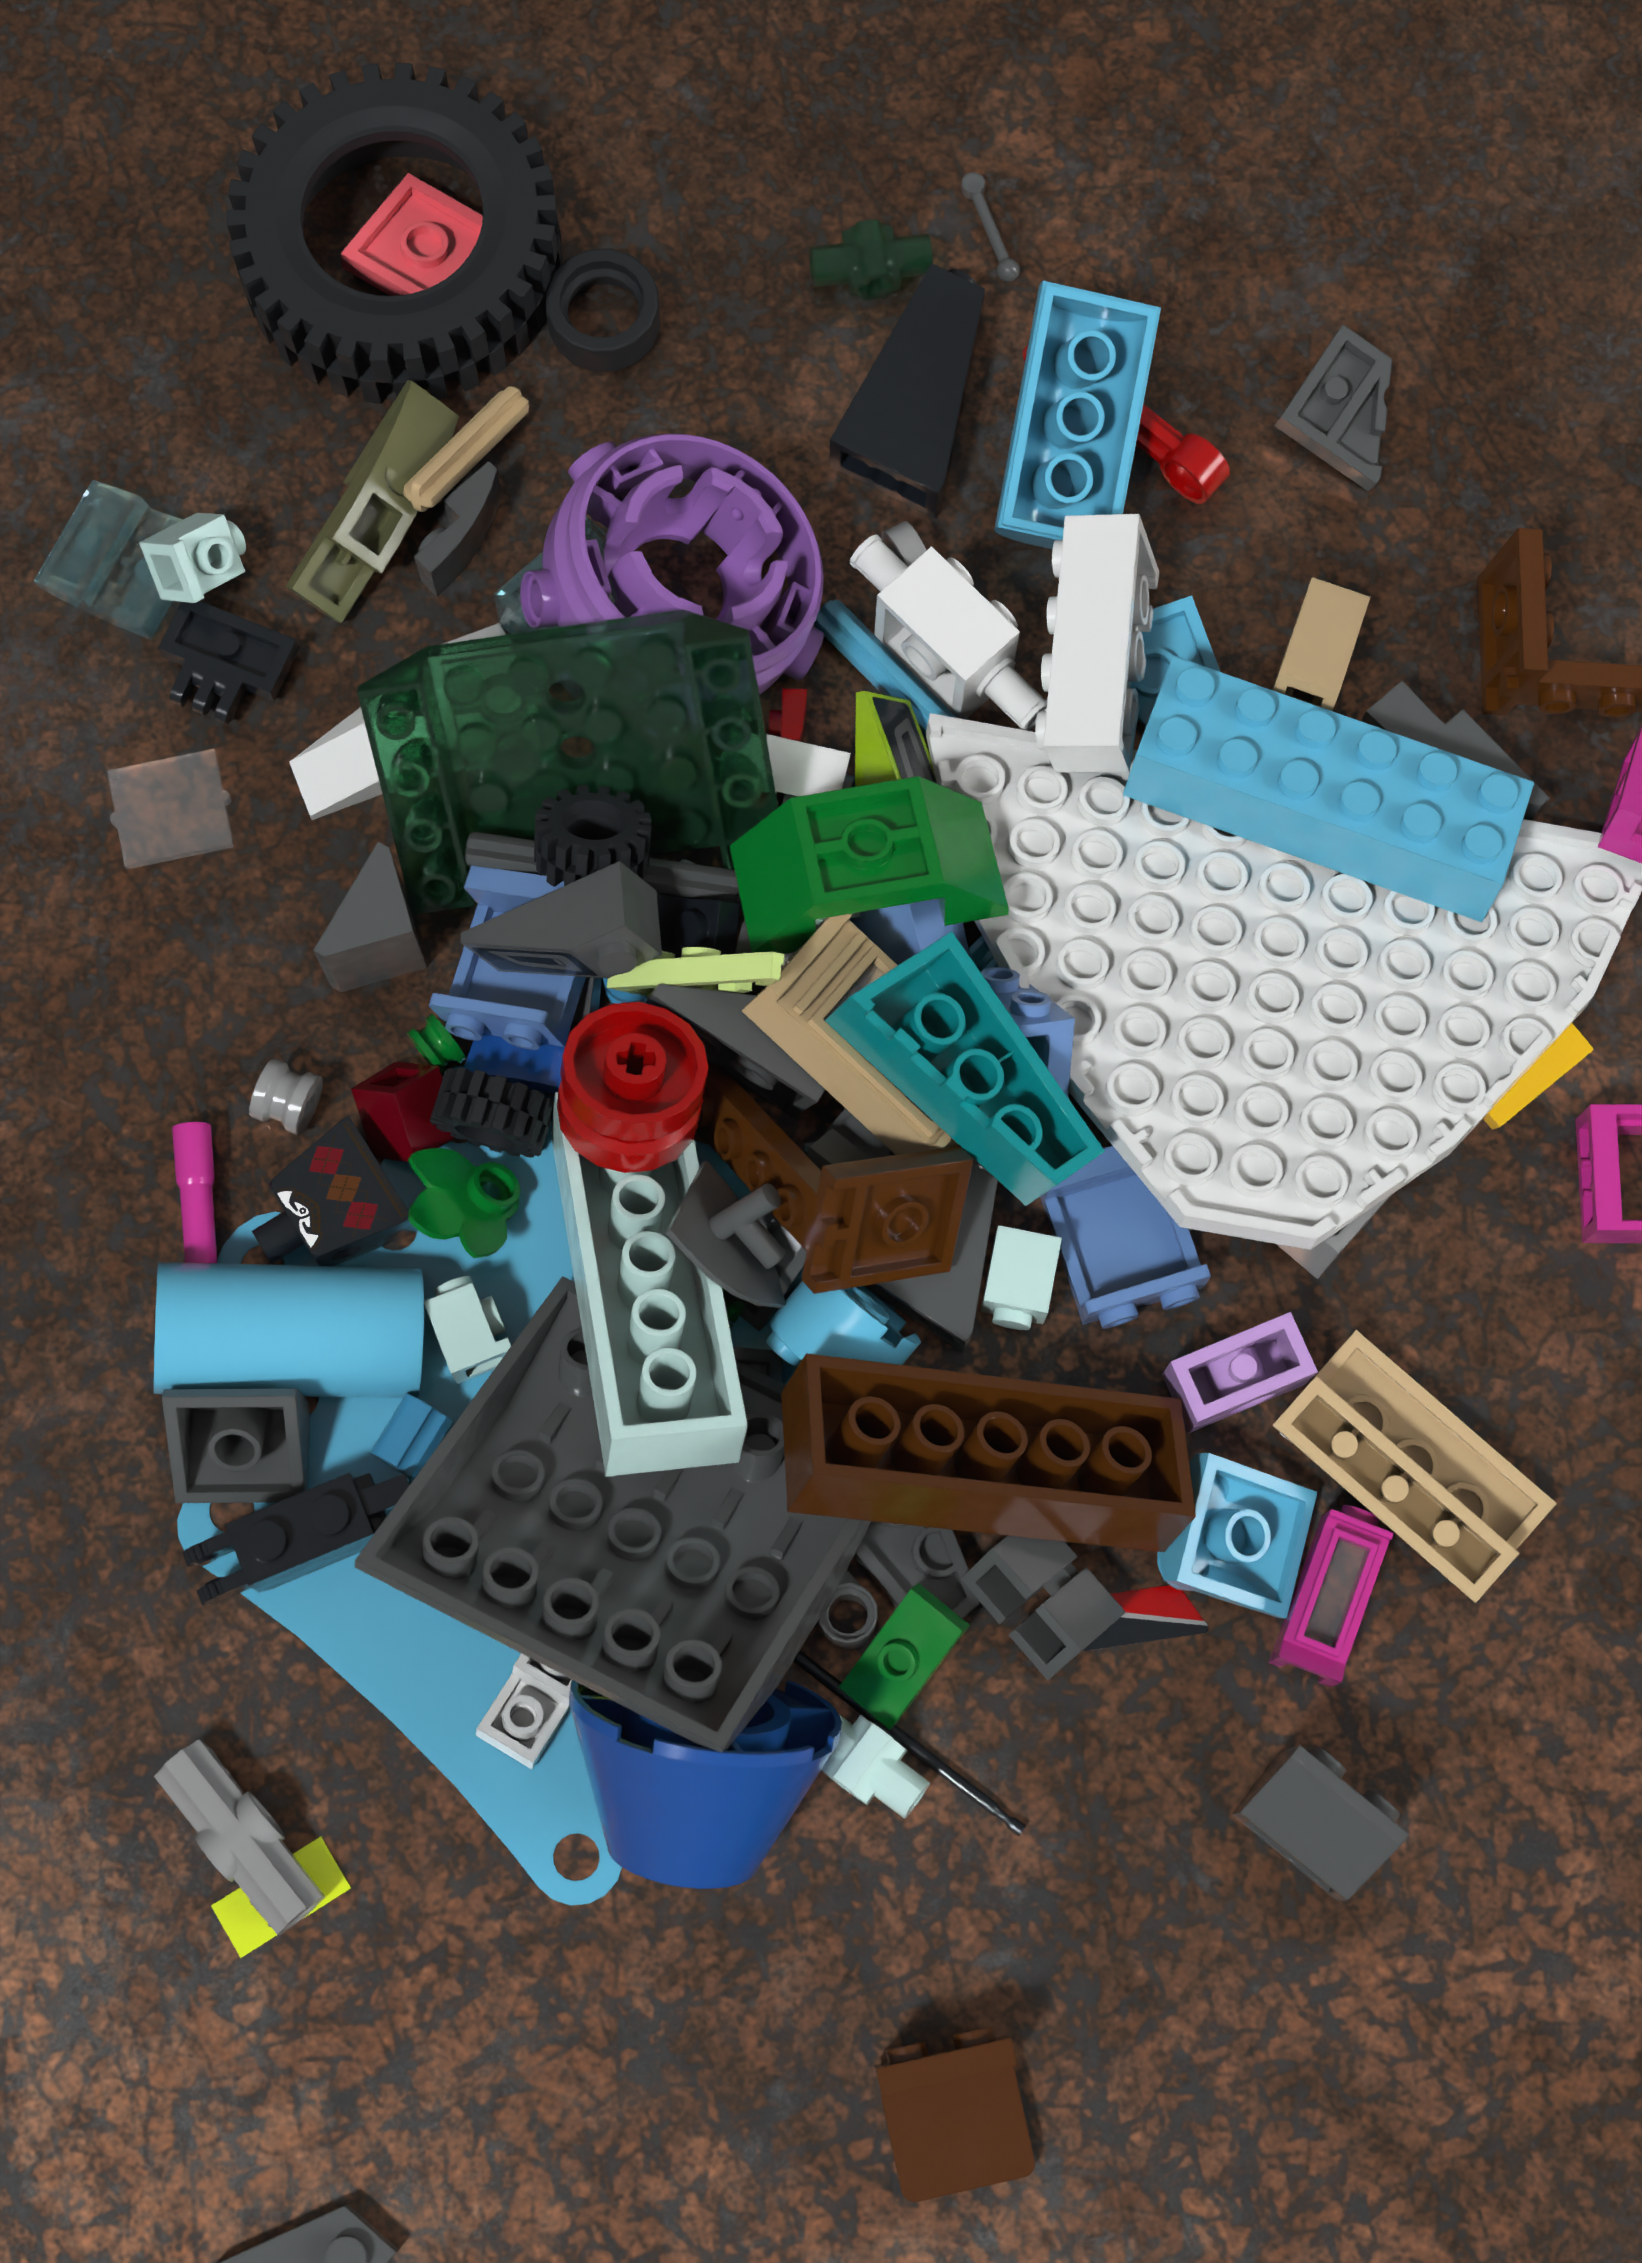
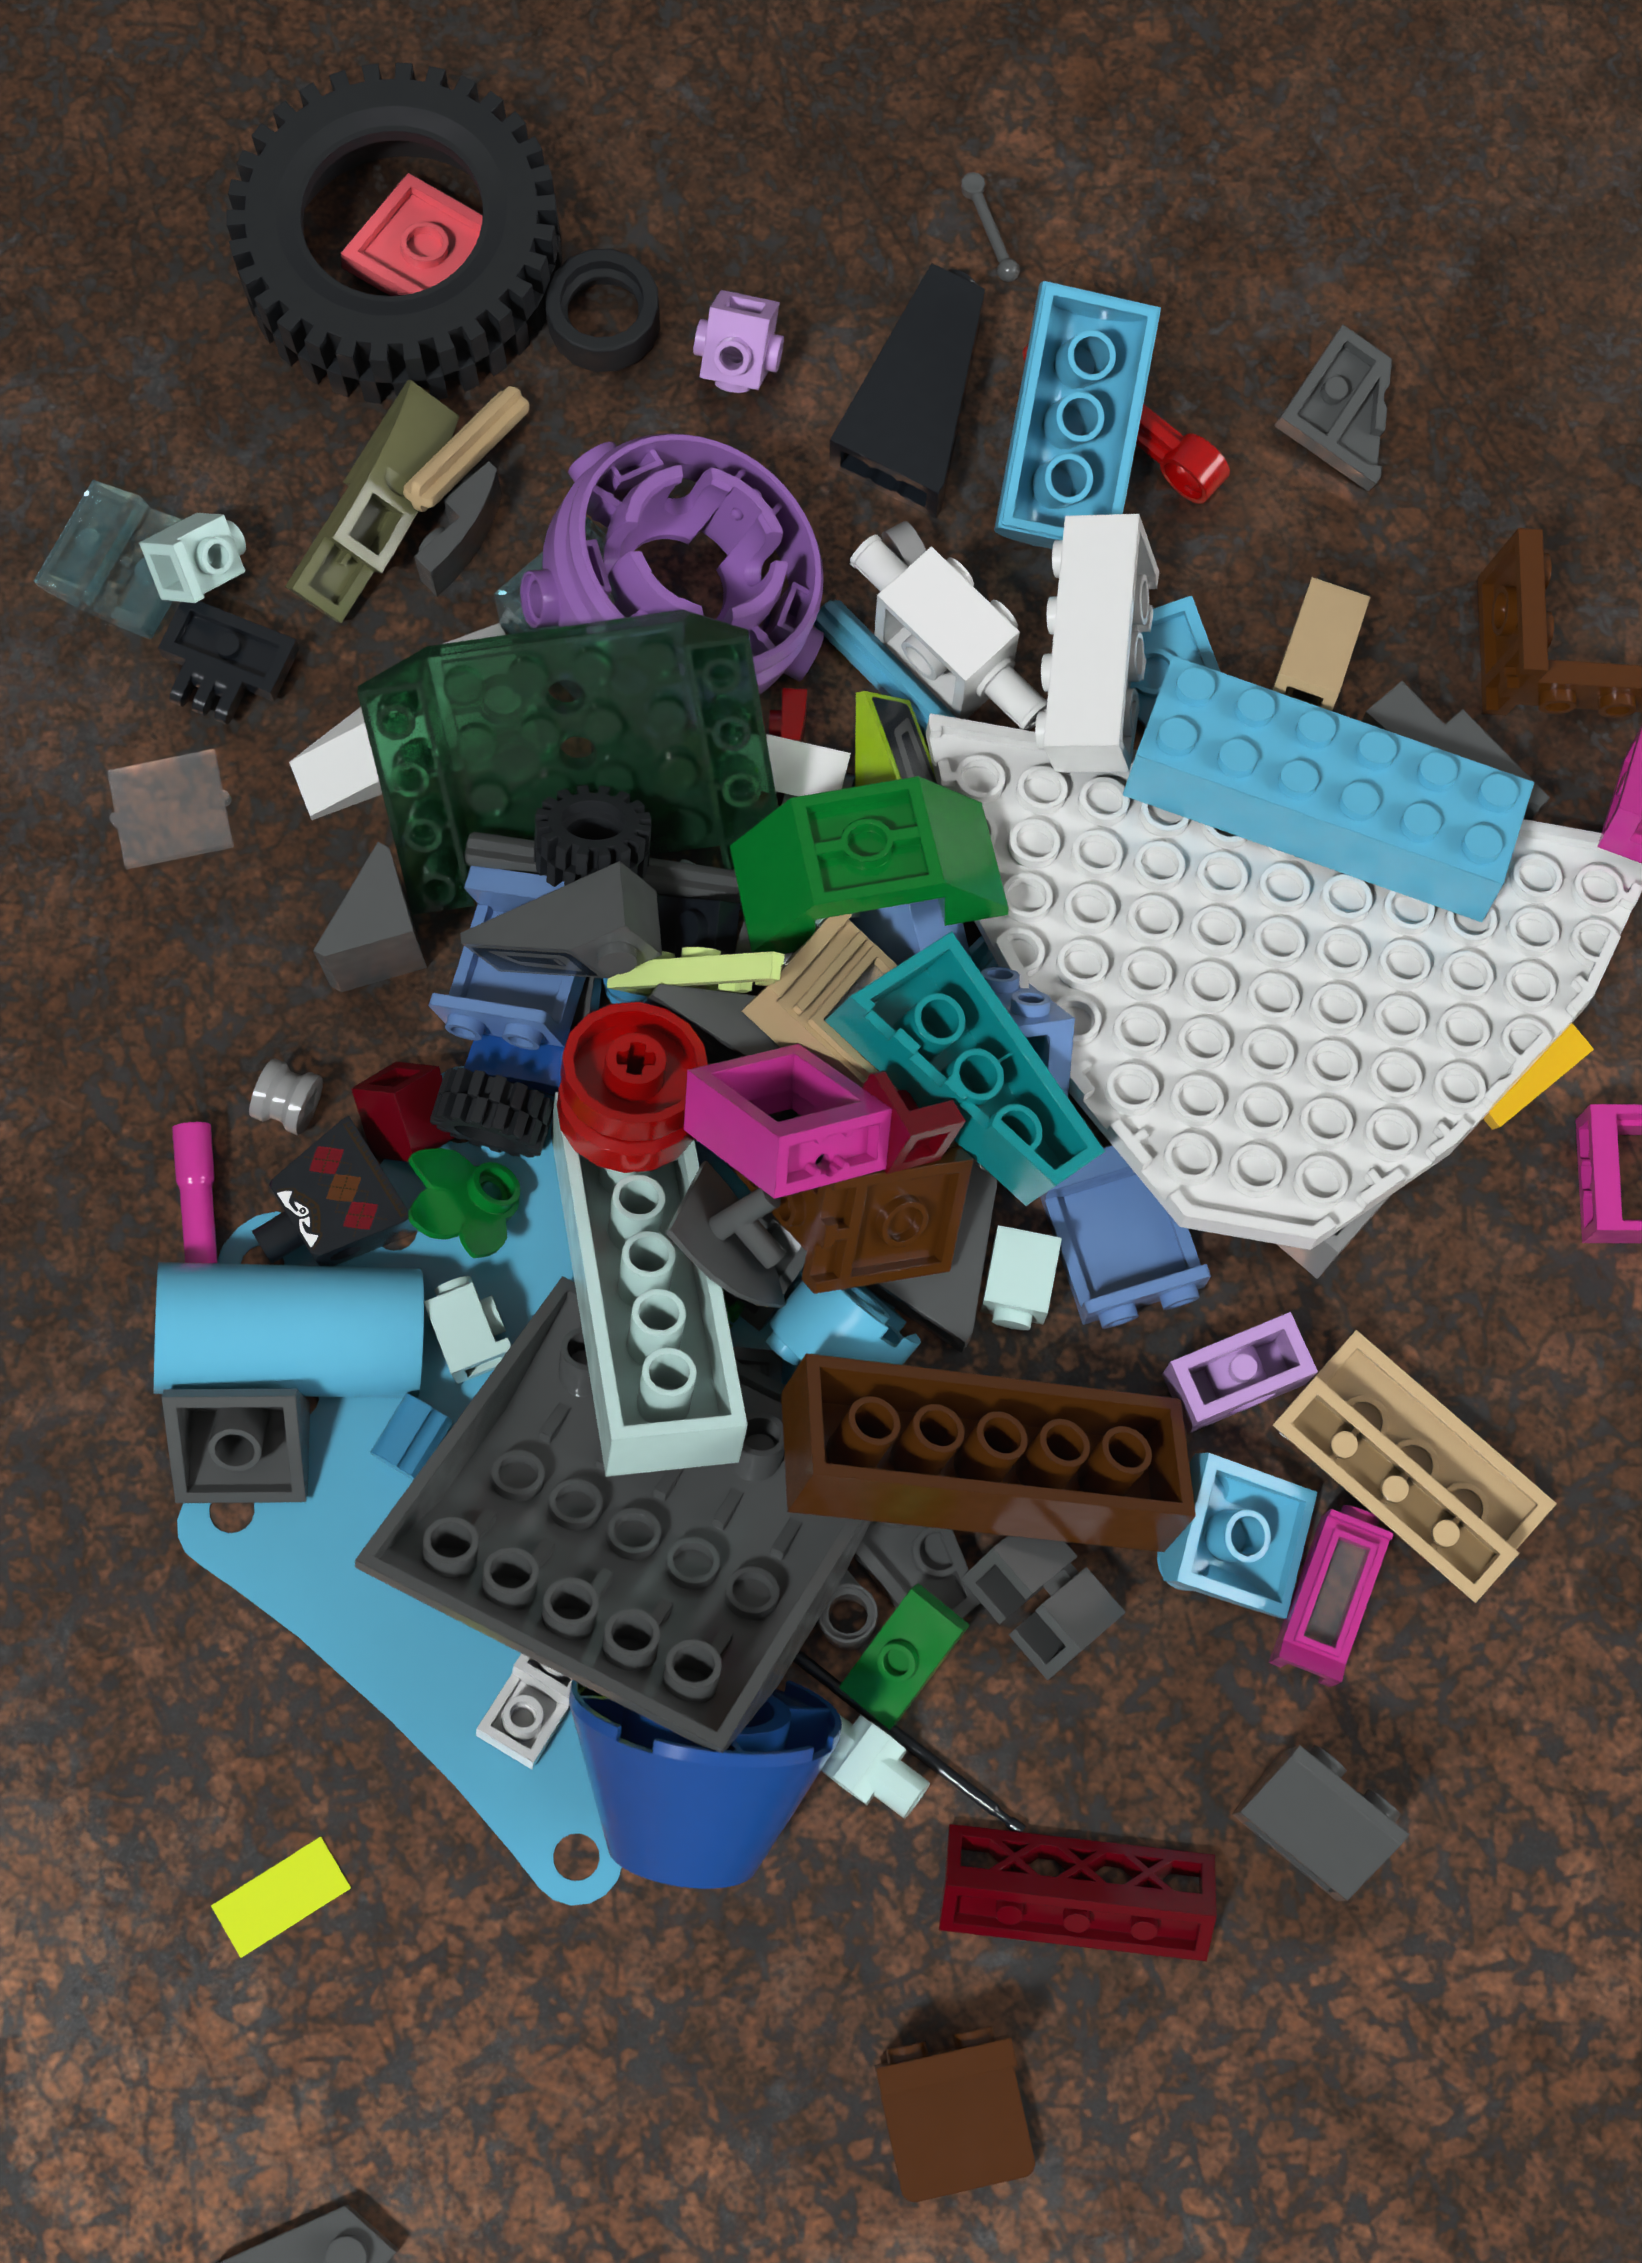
(239, 1836): light grey piece -> none
(298, 1534): black hinge -> none
(436, 1044): green bush -> none
(739, 342): none -> lavender brick
(838, 1118): none -> dark pink window
(870, 260): clear green axle -> none
(915, 1133): none -> dark red panel
(1078, 1904): none -> dark red fence
(1151, 1616): sticker -> none

